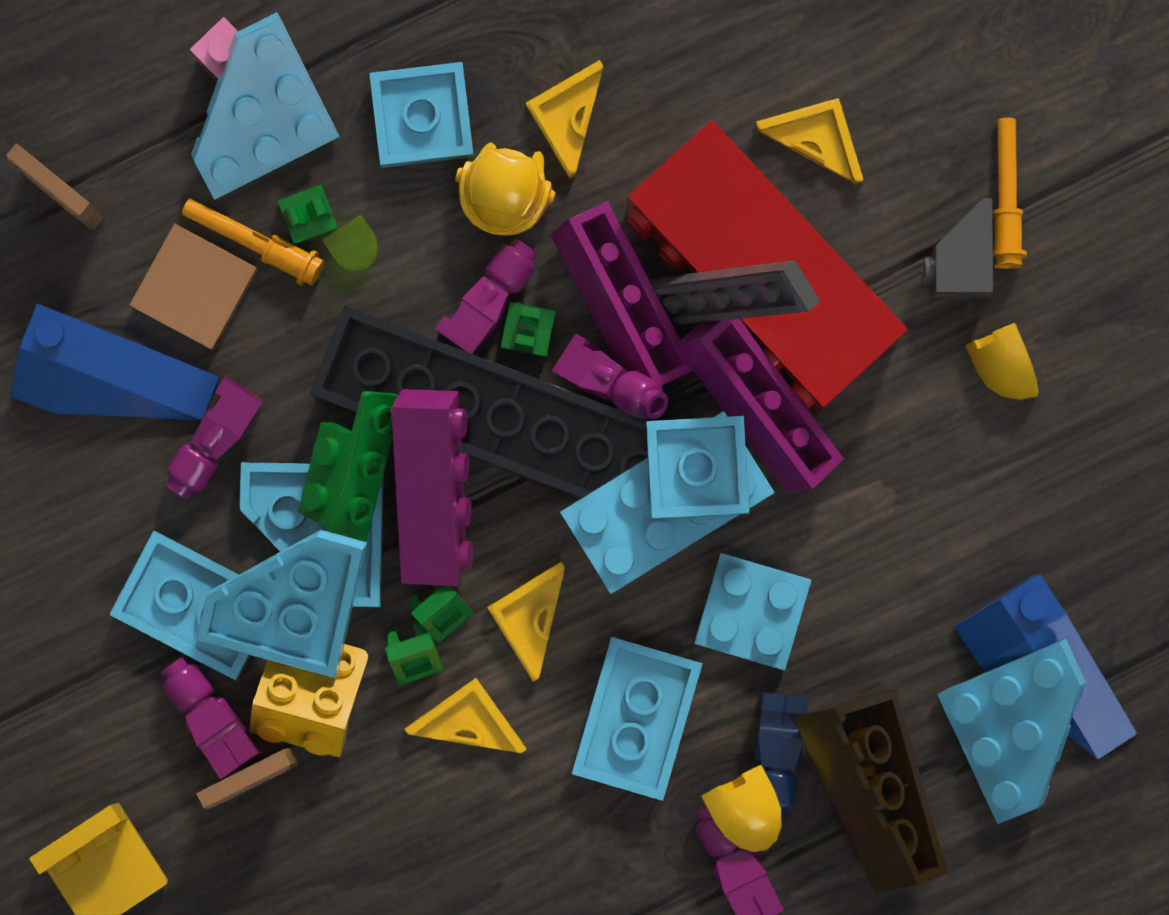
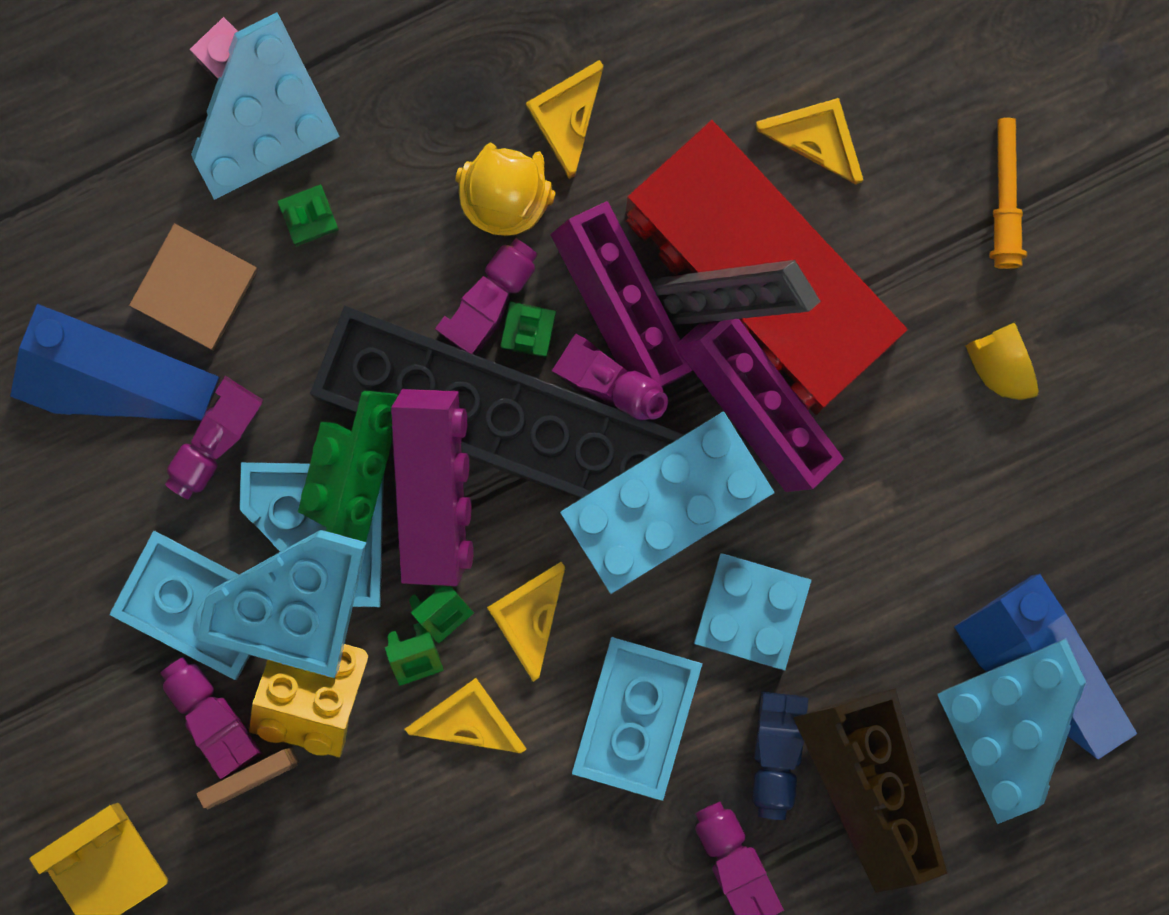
(54, 187): medium nougat tile -> none
(274, 251): light orange pin -> none
(353, 245): clear neon green tile -> none
(421, 115): medium azure plate -> none
(697, 467): medium azure plate -> none
(746, 810): yellow brick -> none
(964, 258): dark grey slope -> none

